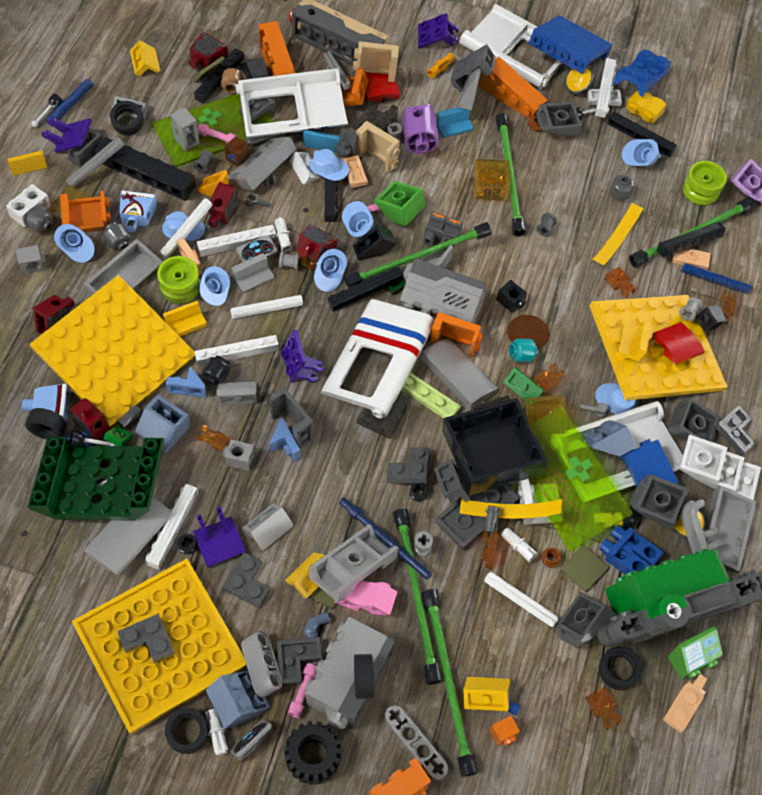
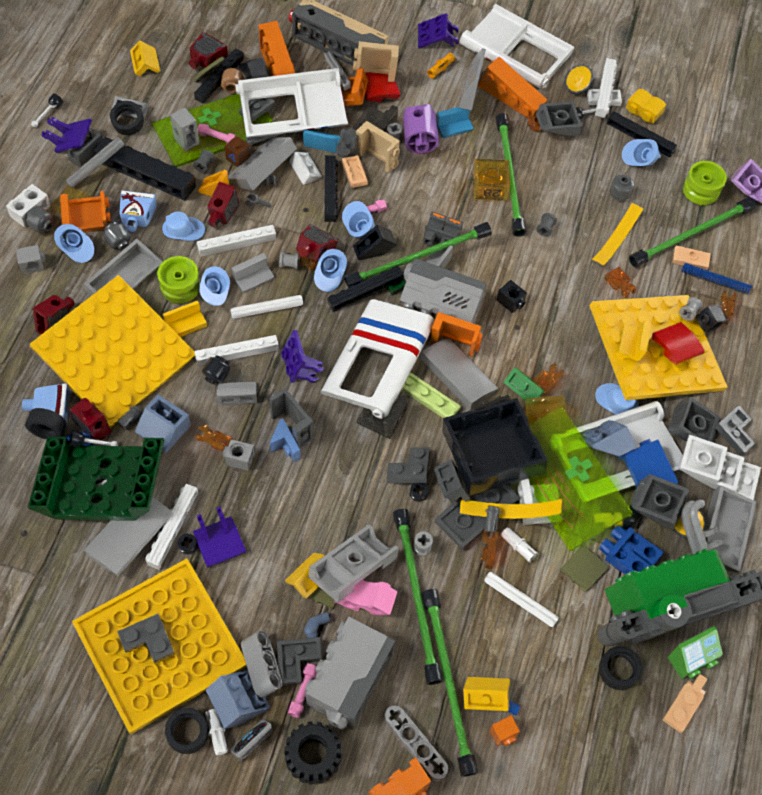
(27, 162): yellow panel -> none
(70, 97): blue piece -> none
(118, 436): green tile -> none
(186, 227): white axle -> none
(186, 251): light nougat plate -> none
(191, 386): medium blue slope -> none
(241, 582): dark grey plate -> none
(255, 248): slope -> none
(268, 526): light grey panel -> none
(283, 235): white axle -> none
(328, 165): light blue piece -> none
(357, 514): dark blue bar -> none
(363, 676): black tyre -> none
(401, 202): bright green slope -> none
(482, 57): dark grey panel -> none
(523, 350): teal head -> none
(528, 328): reddish brown sticker -> none
(551, 552): dark orange plate -> none
(569, 43): blue panel -> none
(583, 620): dark grey slope -> none
(600, 411): light grey hand -> none
(603, 704): clear orange plate -> none
(644, 71): blue piece -> none
(691, 239): black piece -> none

